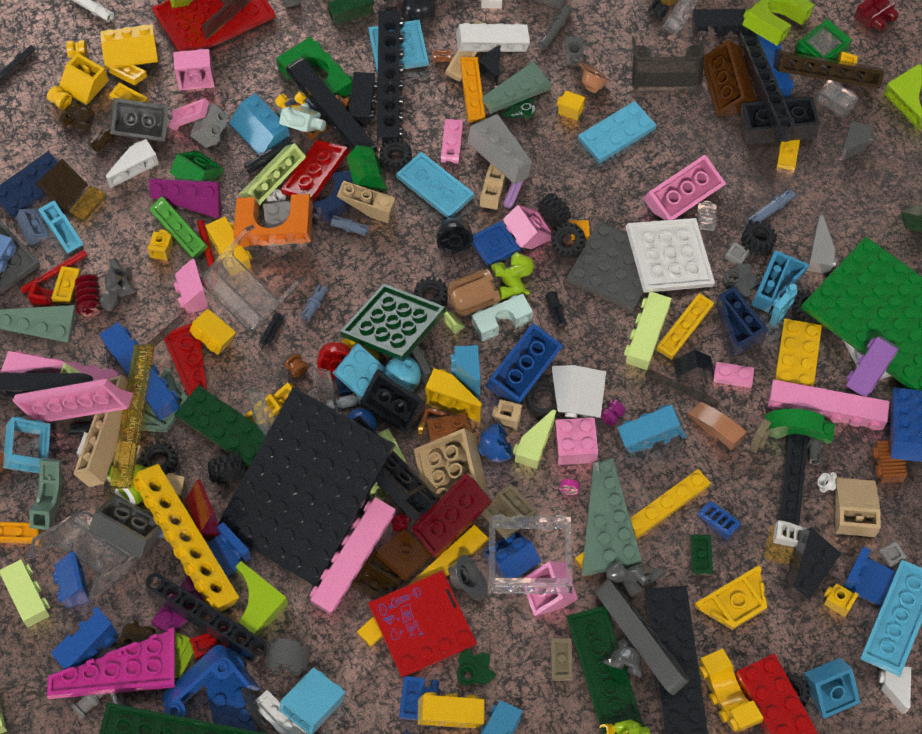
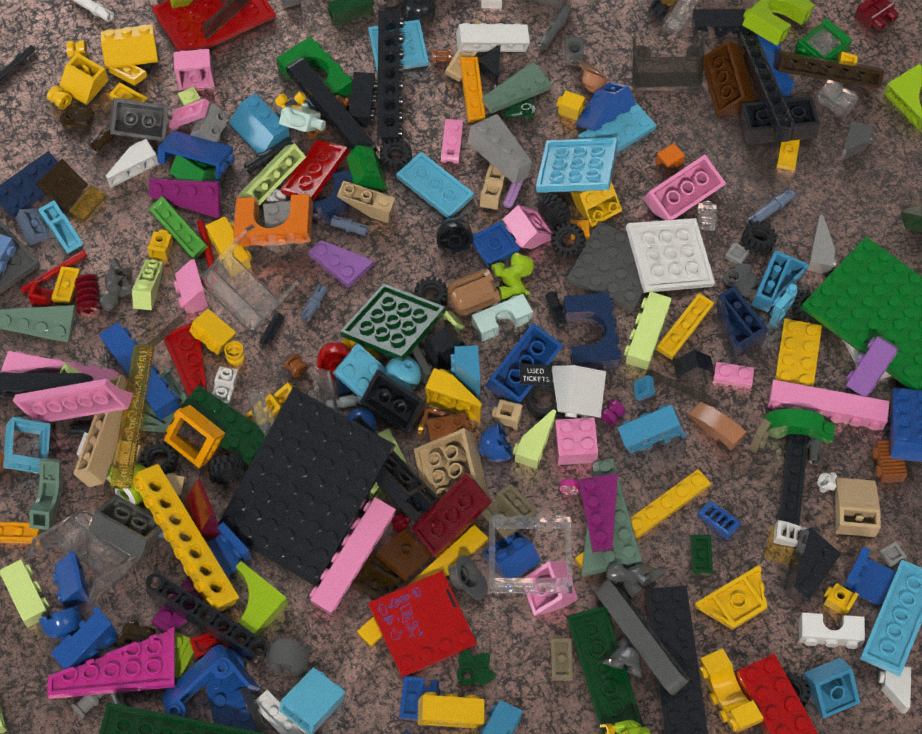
(61, 623): none -> blue cylinder
(147, 285): none -> yellowish green slope
(188, 96): none -> yellowish green plate
(198, 150): none -> blue panel
(204, 426): none -> light orange window
(225, 384): none -> white slope
(231, 350): none -> yellow wheel
(340, 262): none -> medium lavender wing
(441, 346): none -> black brick
(535, 374): none -> black sticker
(577, 165): none -> medium azure plate
(597, 204): none -> yellow slope
(597, 309): none -> dark blue arch
(599, 506): none -> magenta wing
(606, 106): none -> blue slope
(644, 388): none -> dark azure plate
(670, 156): none -> orange panel
(814, 632): none -> white arch

